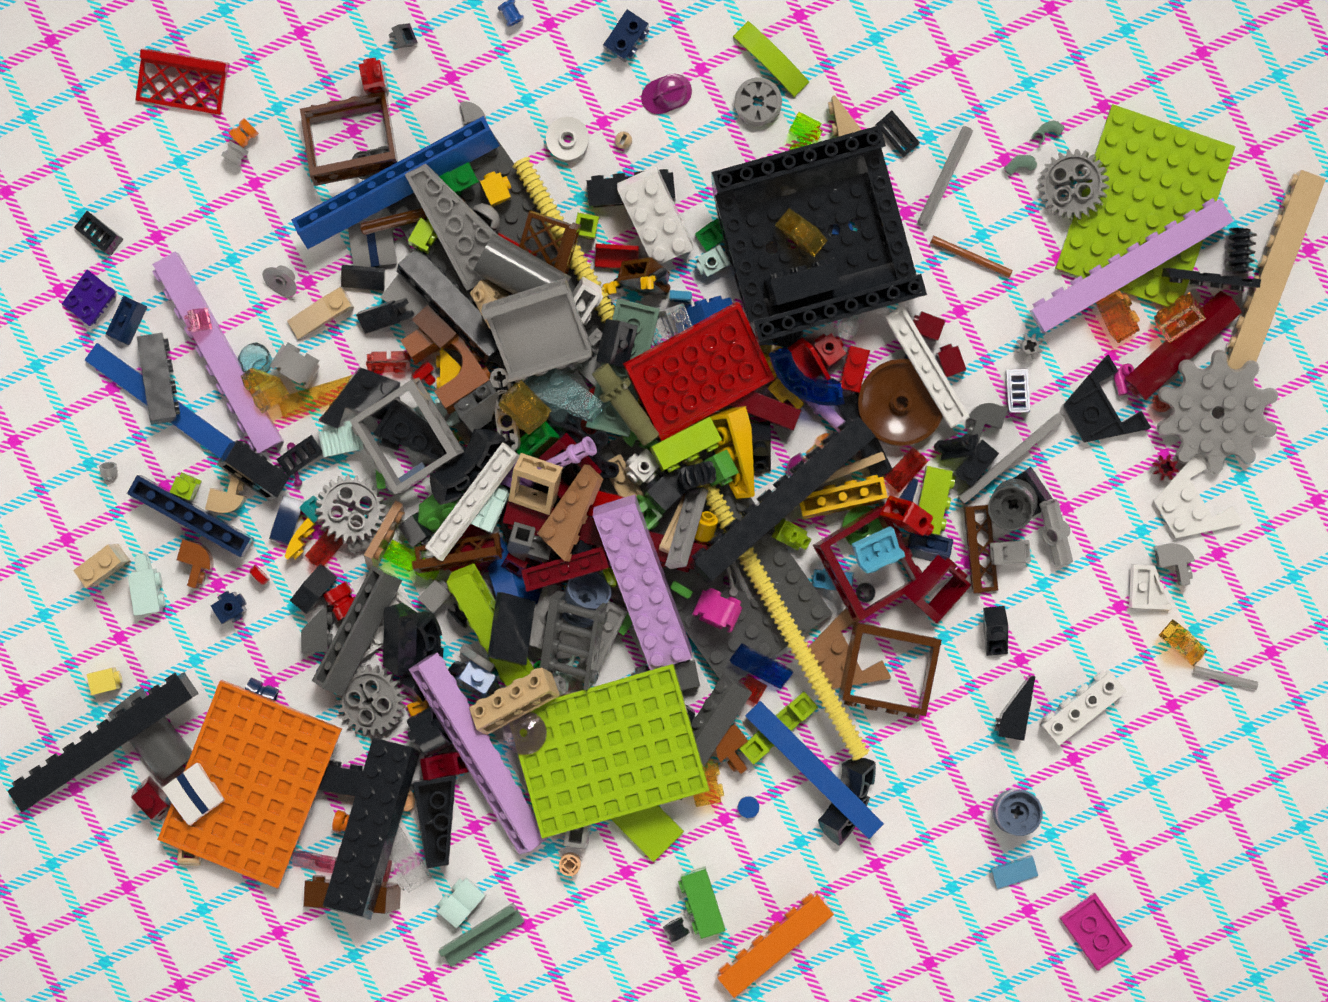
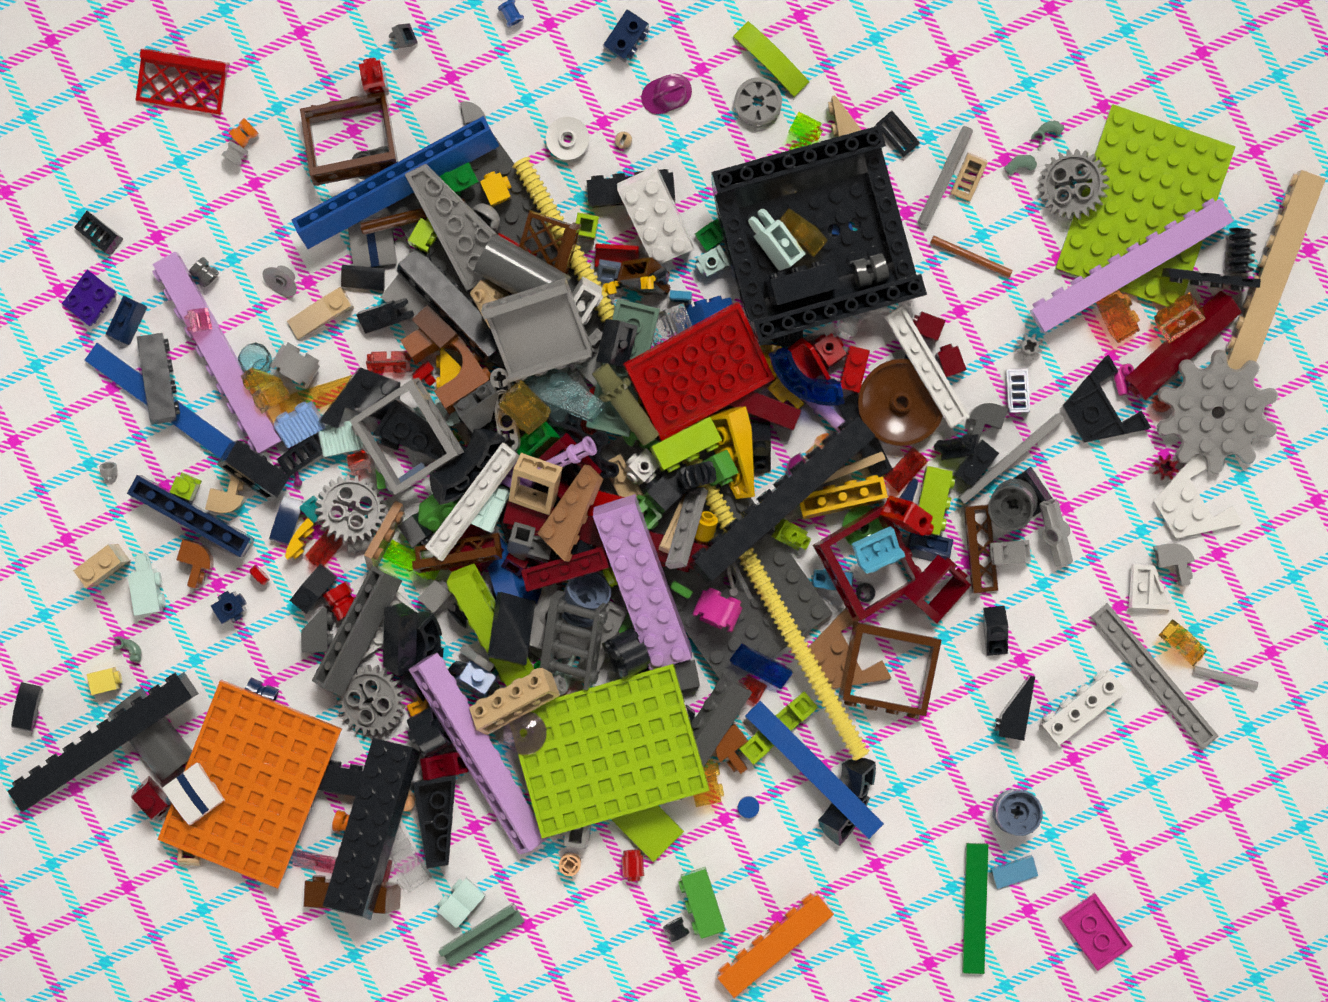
(25, 707): none -> black slope
(134, 649): none -> sand green arm
(205, 273): none -> dark grey wheel
(298, 423): none -> light blue brick
(359, 461): none -> clear red tile
(608, 271): none -> sand blue tile
(626, 653): none -> black brick
(632, 865): none -> red brick
(776, 240): none -> light aqua hinge
(877, 267): none -> dark grey wheel
(975, 908): none -> green tile
(978, 160): none -> tan slope
(1154, 676): none -> light grey tile

